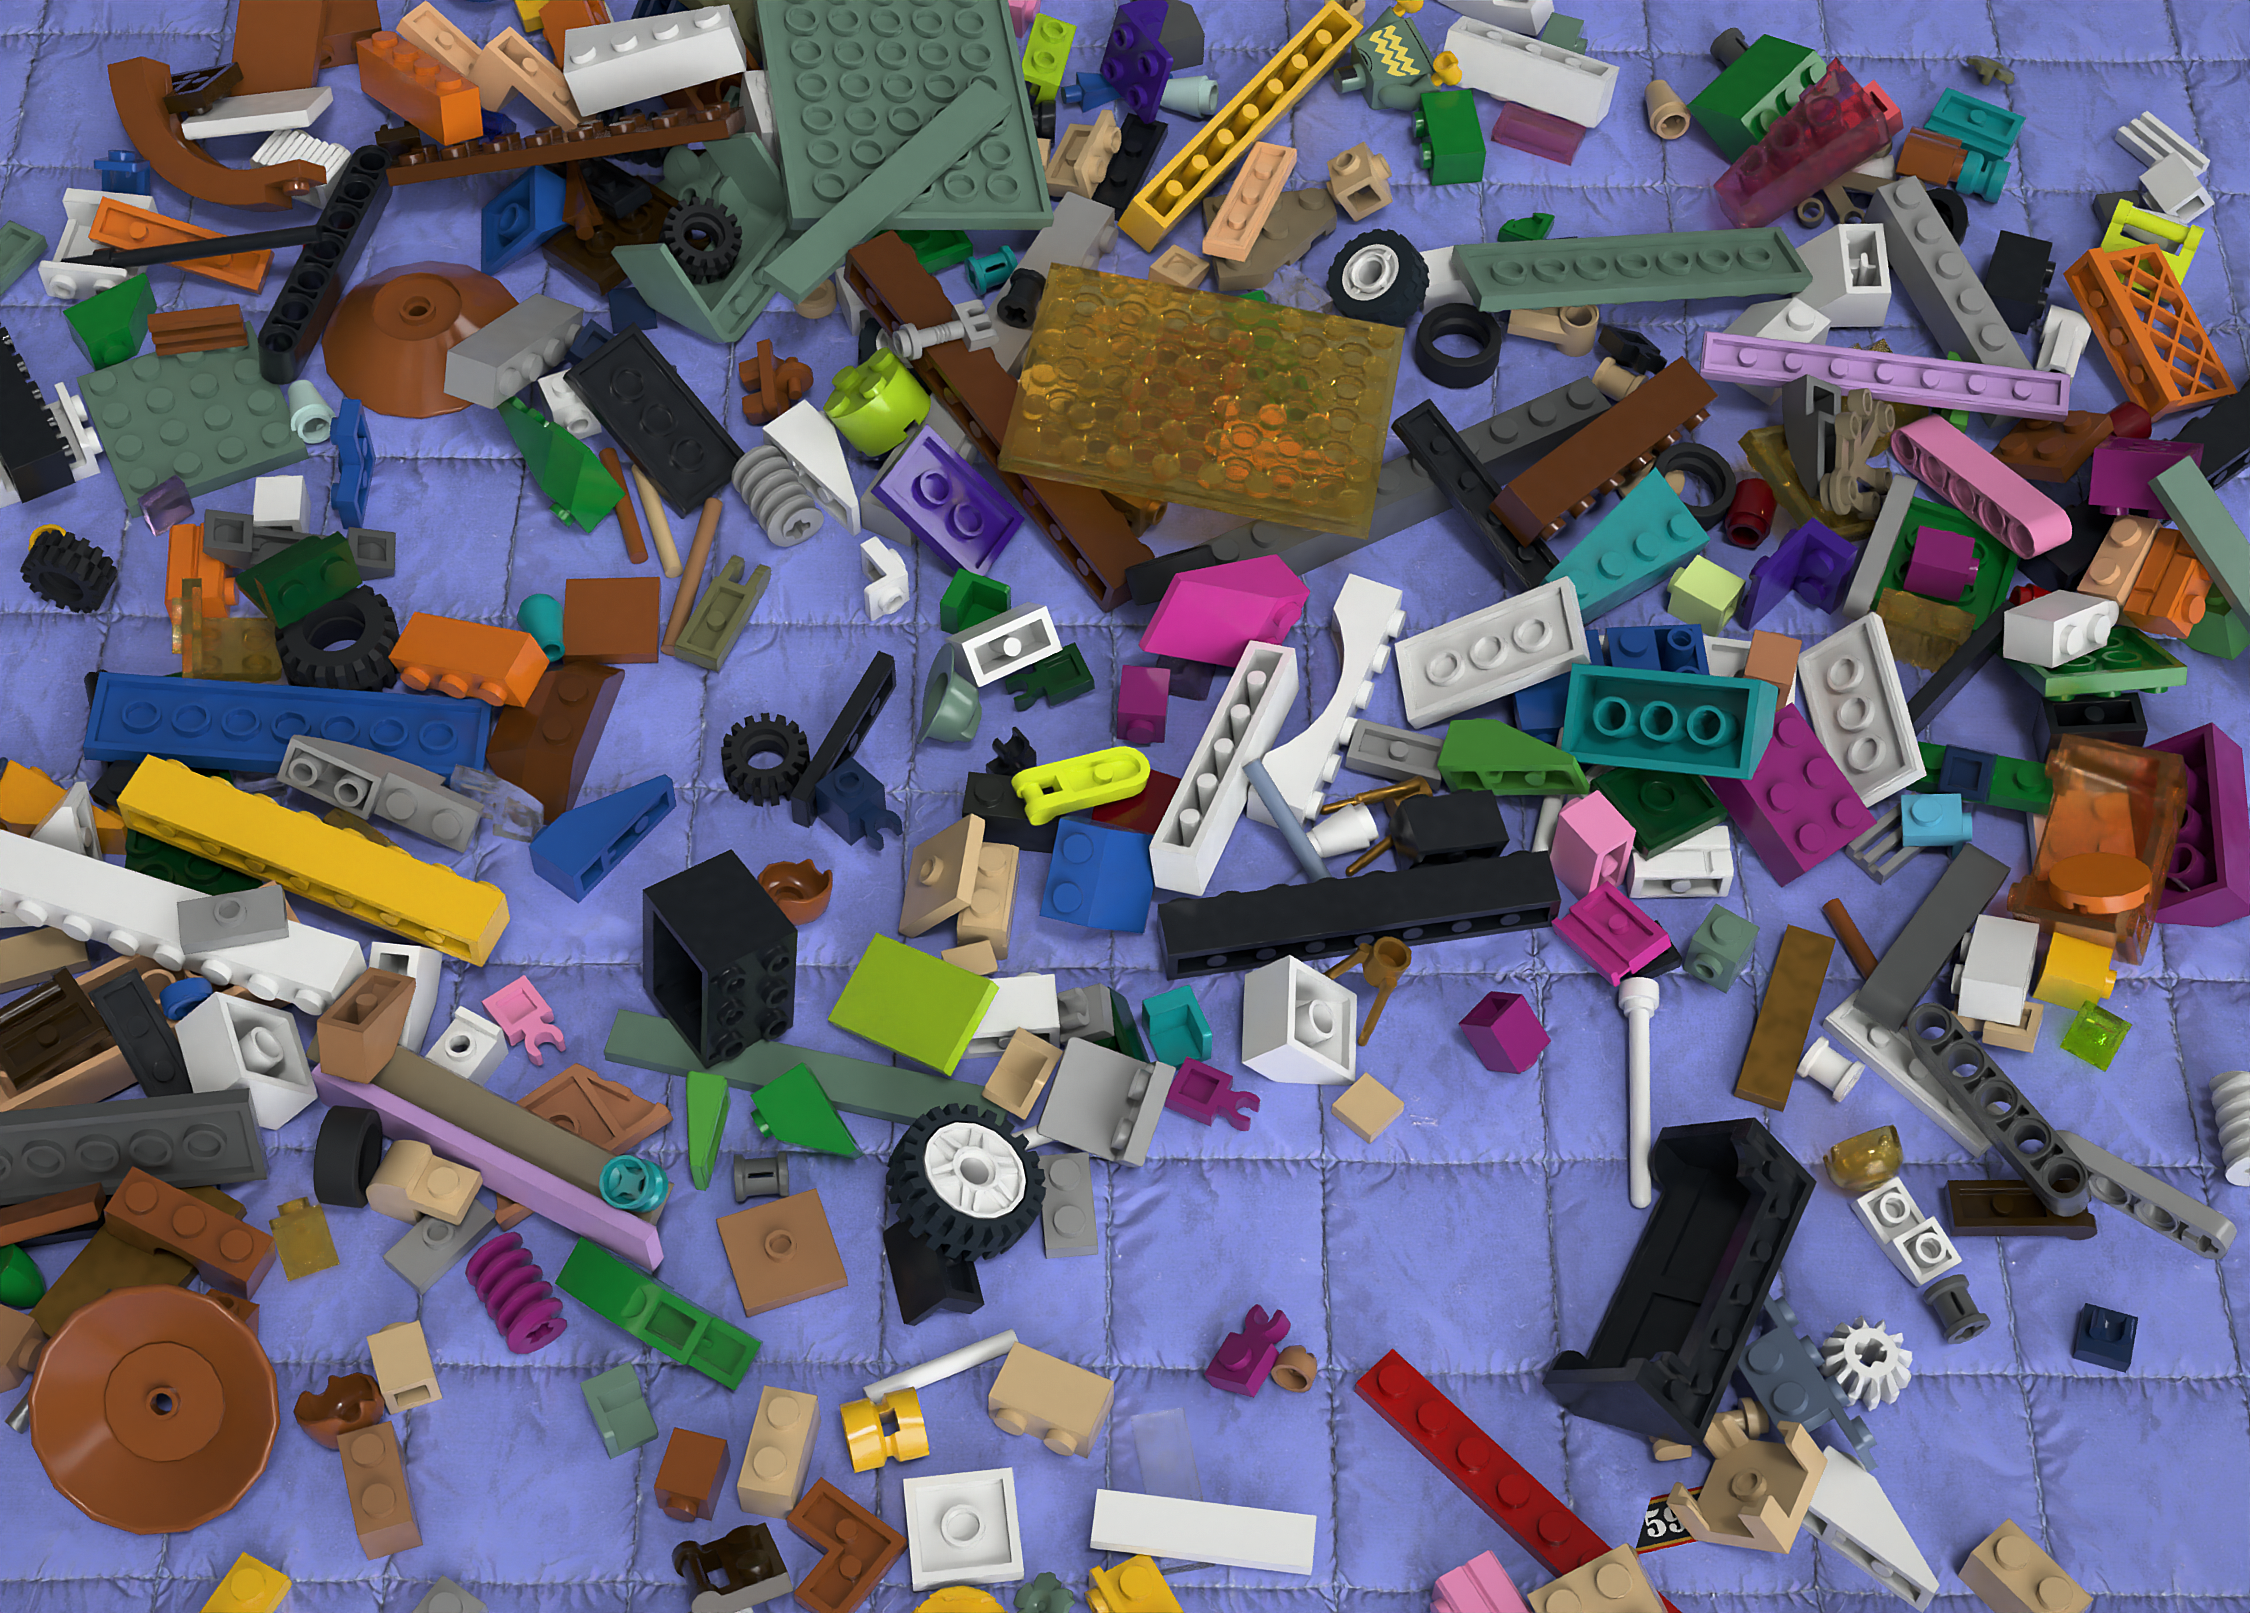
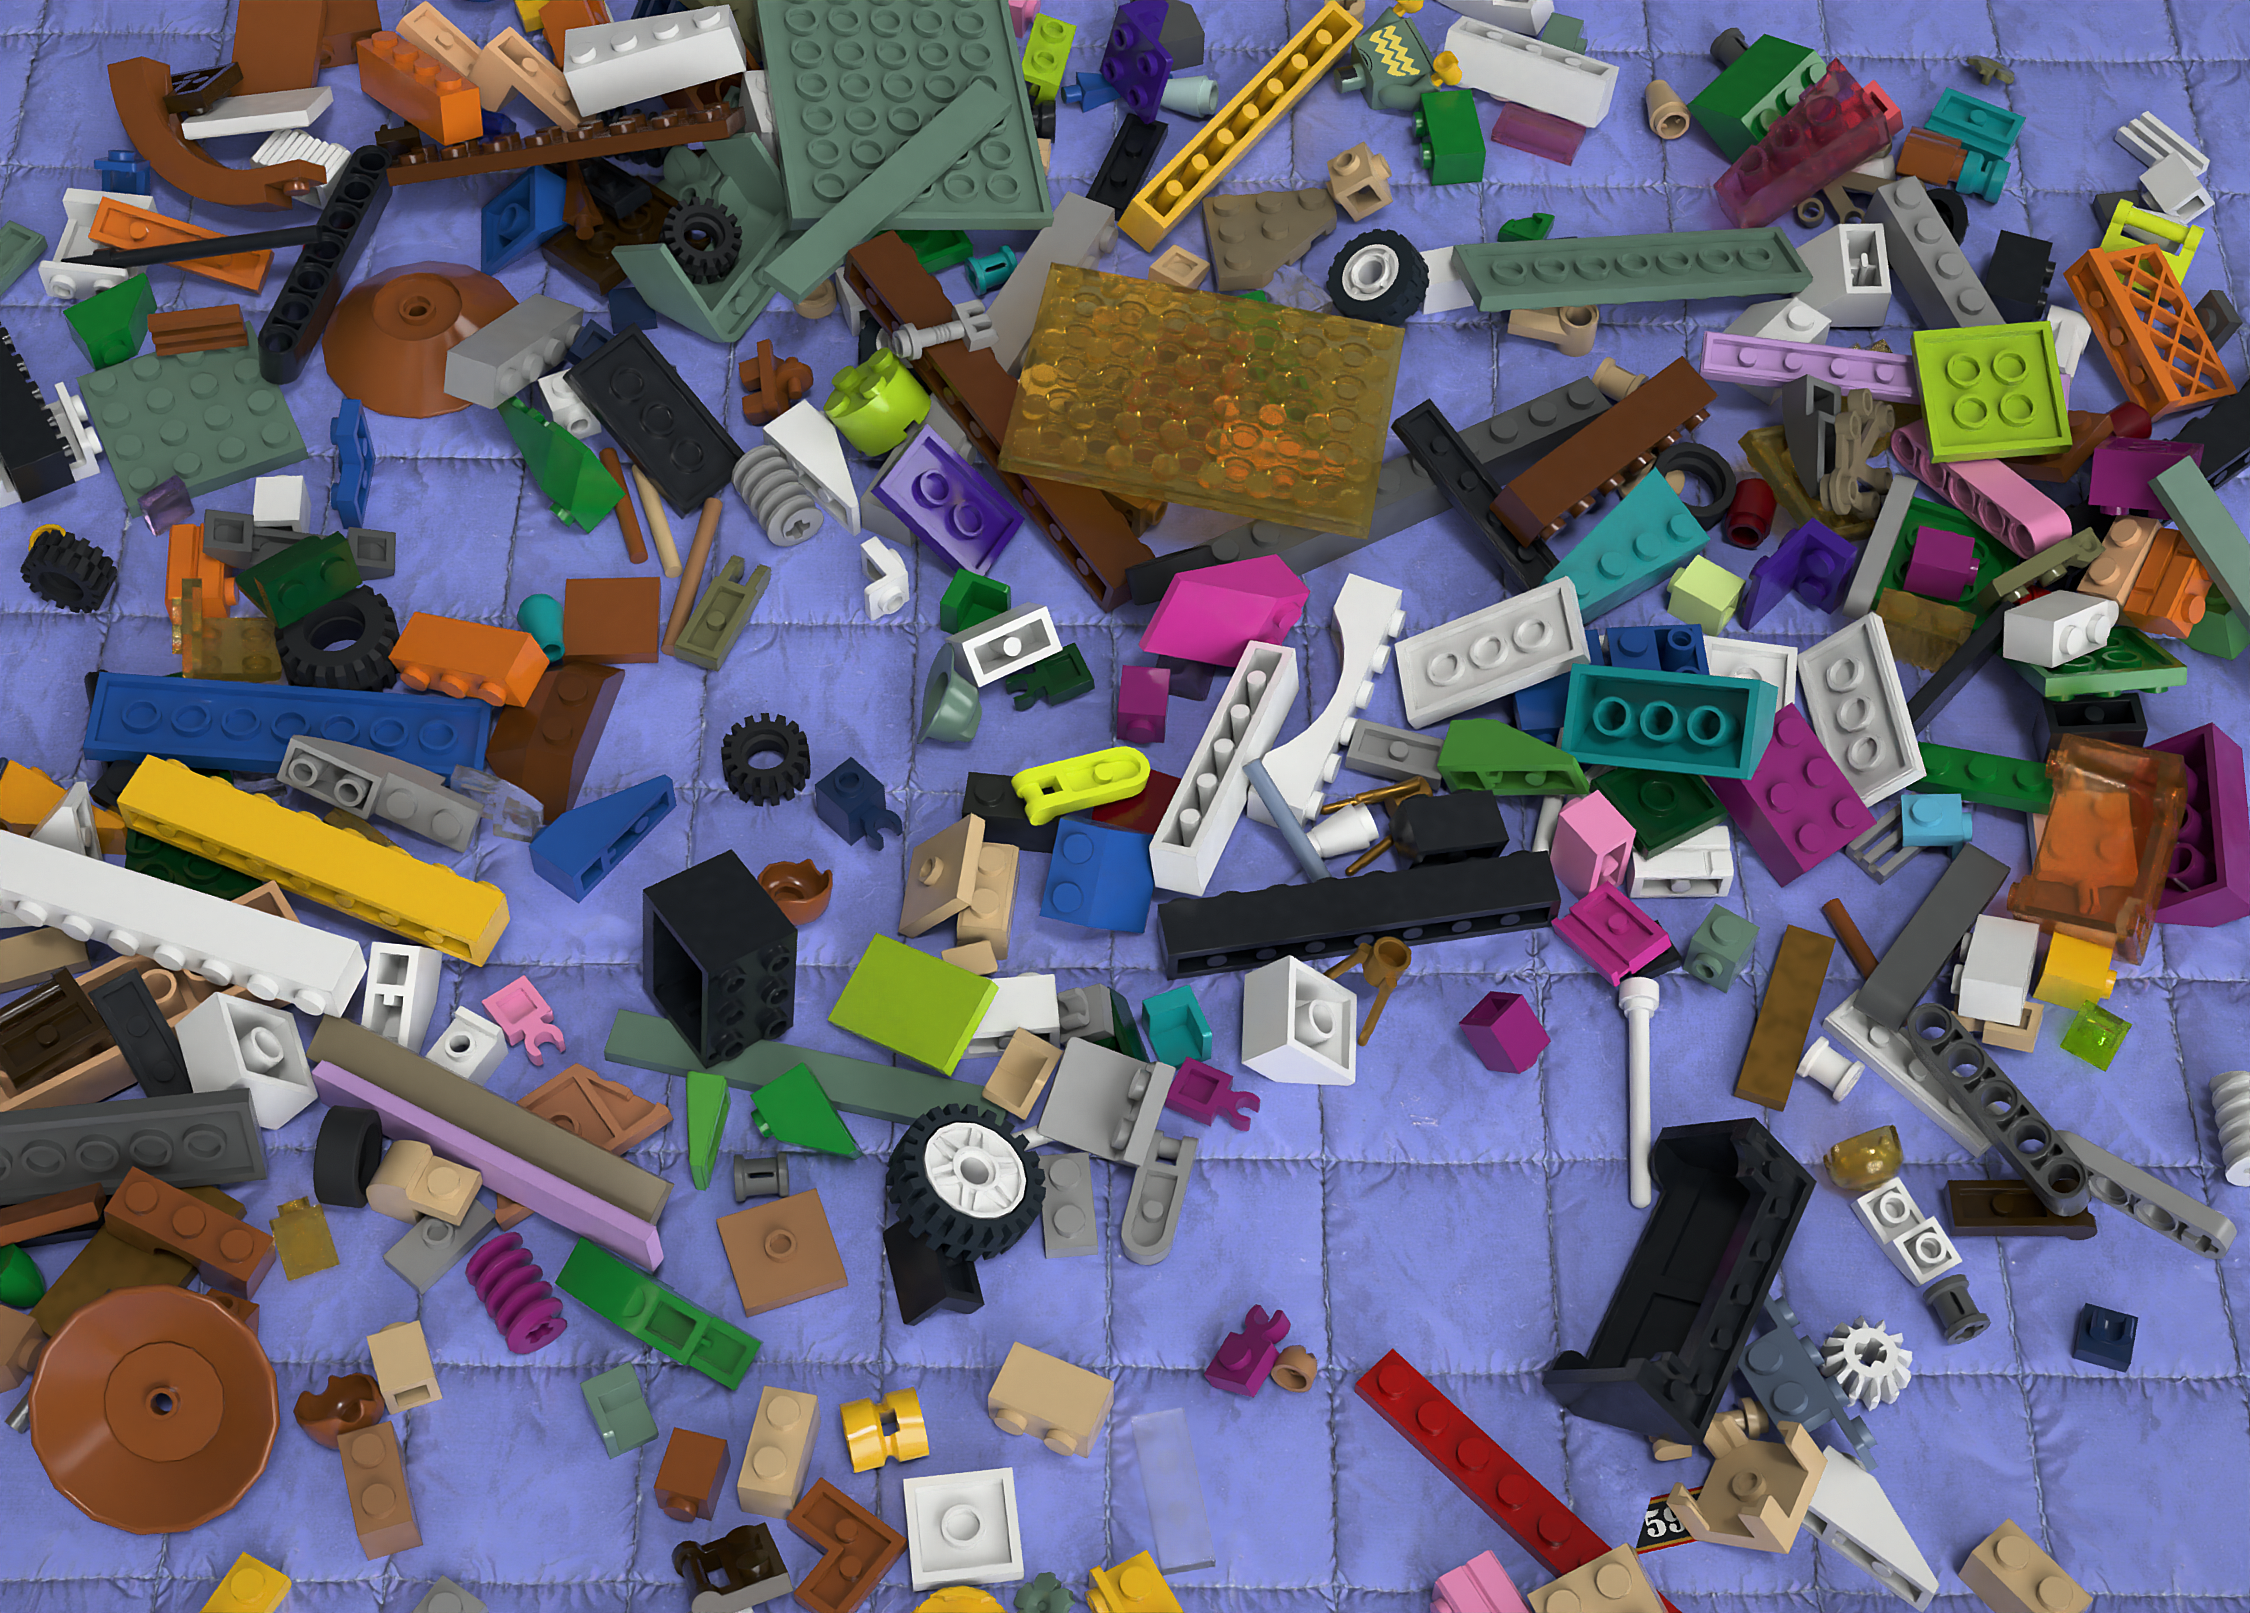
(184, 996): blue tile -> none
(232, 919): light grey plate -> none
(309, 412): light aqua cone -> none
(364, 1025): medium nougat slope -> none
(622, 1182): teal wheel -> none
(845, 734): black tile -> none
(944, 1366): white bar -> none
(1012, 756): black plate -> none
(1022, 299): black bush -> none
(1083, 157): tan bracket -> none
(1157, 1199): none -> light grey plate
(1203, 1531): white tile -> none
(1249, 201): light nougat tile -> none
(1367, 1108): tan tile -> none
(1464, 320): black tyre -> none
(1632, 350): black plate -> none
(1773, 660): nougat brick -> none
(1967, 772): dark blue tile -> none
(1990, 392): none -> lime plate
(2043, 567): none -> olive hinge
(2100, 881): orange tile -> none
(2217, 317): none -> dark grey plate

